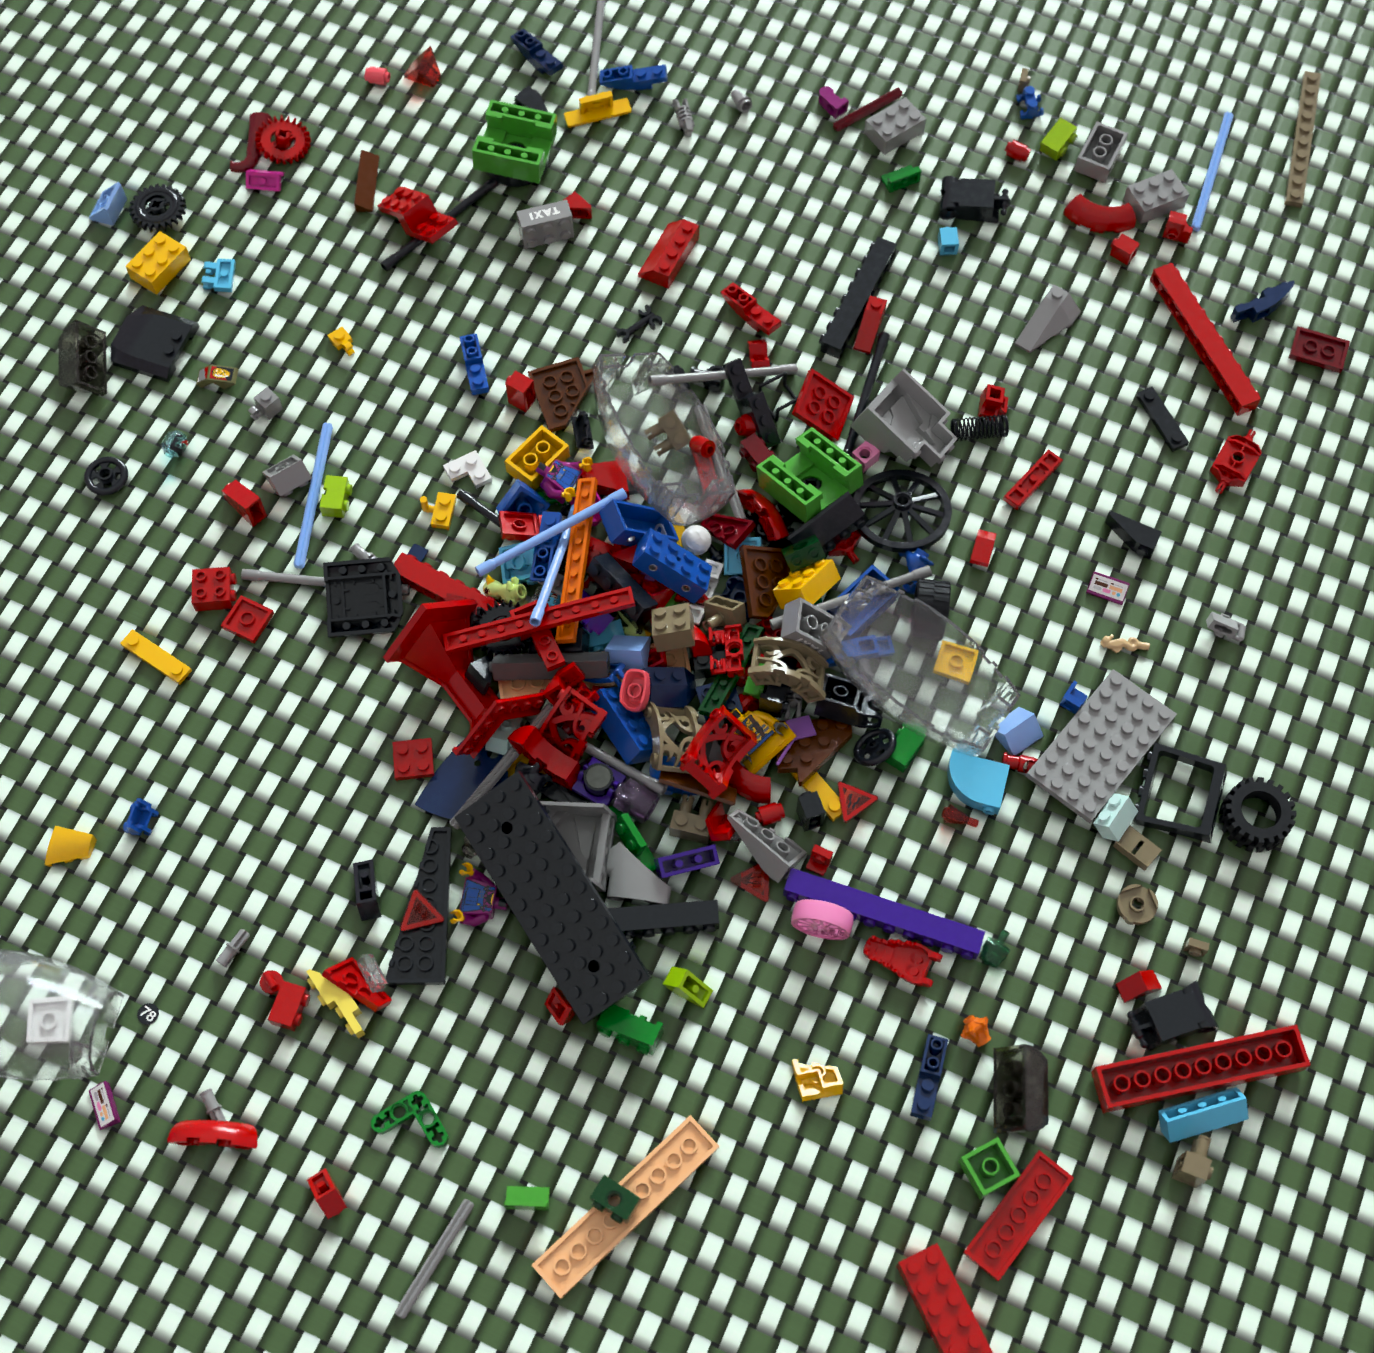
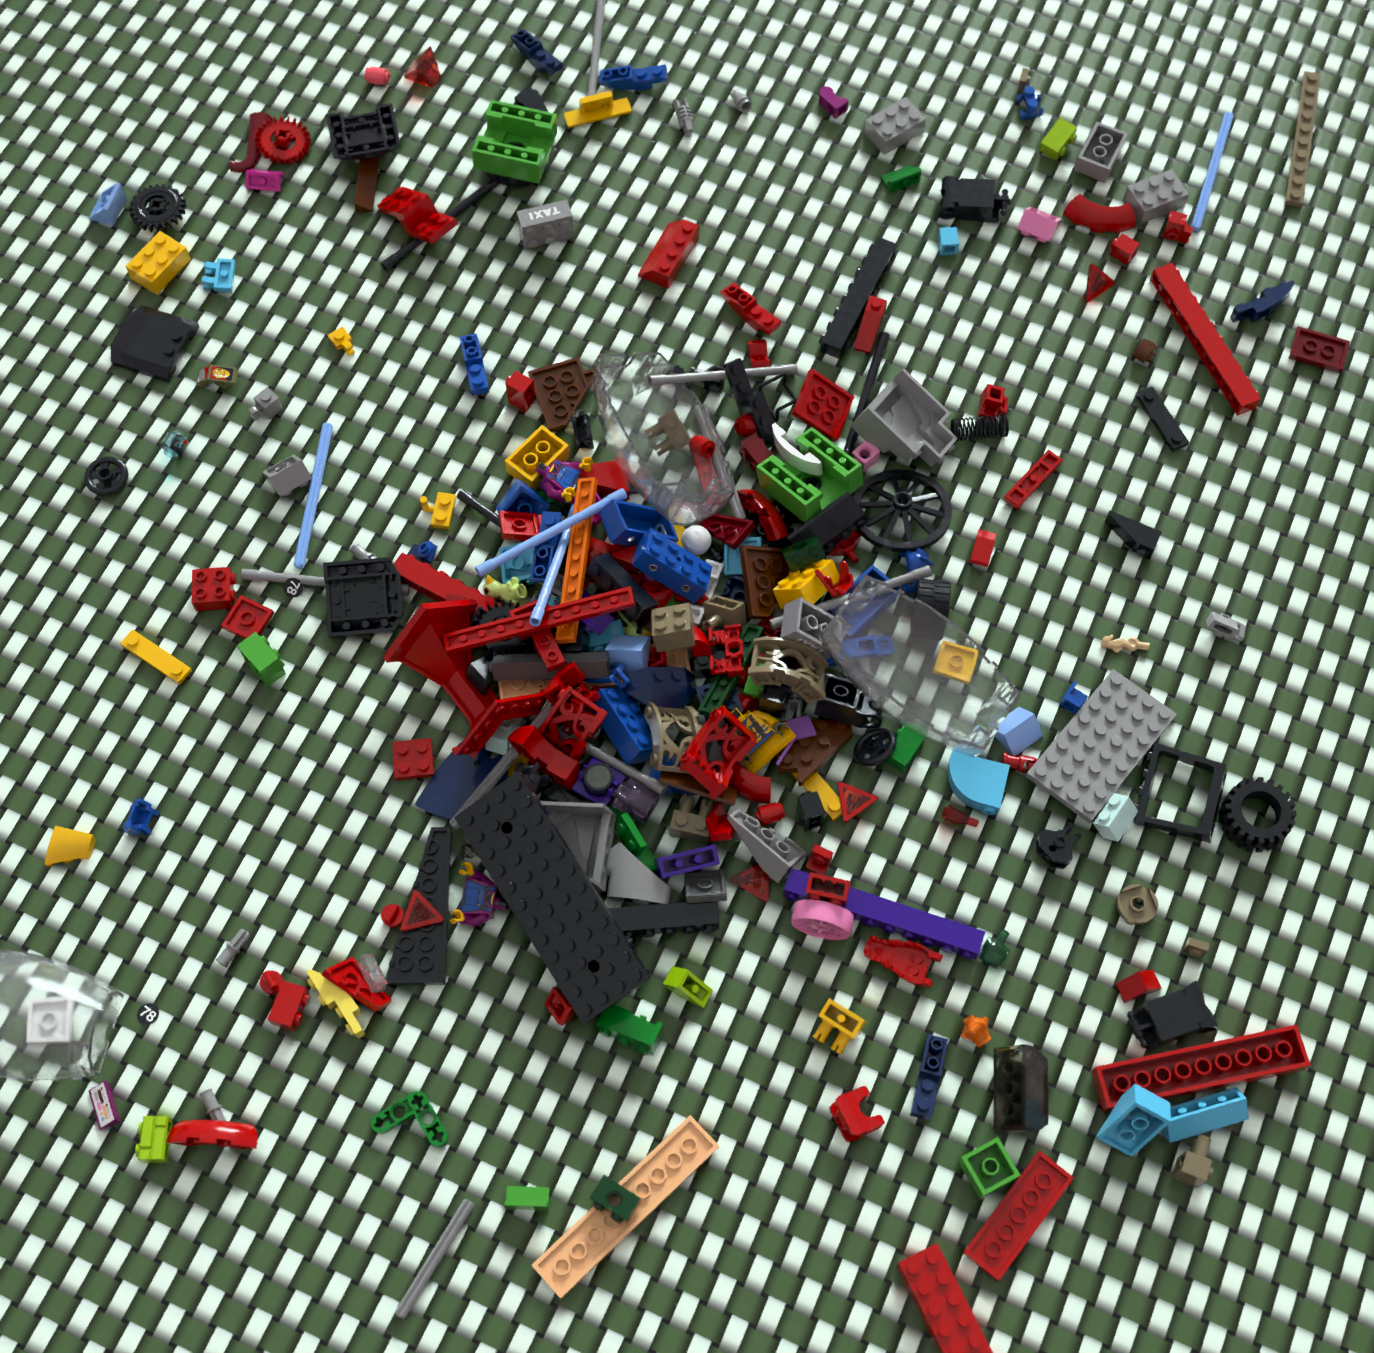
(83, 358): clear smoke windscreen -> none
(153, 1139): none -> lime brick
(244, 502): red slope -> none
(262, 659): none -> bright green brick
(293, 587): none -> black sticker
(326, 1193): red slope -> none
(336, 500): lime brick -> none
(363, 134): none -> black wedge
(366, 890): black slope -> none
(392, 915): none -> red piece
(427, 551): none -> blue plate
(468, 465): white plate -> none
(579, 207): red slope -> none
(635, 690): coral piece -> none
(647, 317): black bar -> none
(705, 886): none -> dark grey tile
(806, 463): none -> white slope
(817, 1080): yellow slope -> none
(828, 889): none -> red brick
(838, 1016): none -> yellow brick
(844, 584): none -> red helmet
(850, 1119): none -> red piece
(867, 109): dark red axle -> none
(1017, 151): red brick -> none
(1038, 224): none -> bright pink slope
(1052, 316): light grey wedge -> none
(1056, 846): none -> black hinge
(1096, 282): none -> piece
(1107, 588): slope -> none
(1135, 1120): none -> medium azure slope
(1145, 351): none -> reddish brown plate
(1146, 853): dark tan piece -> none
(1233, 472): red plate -> none

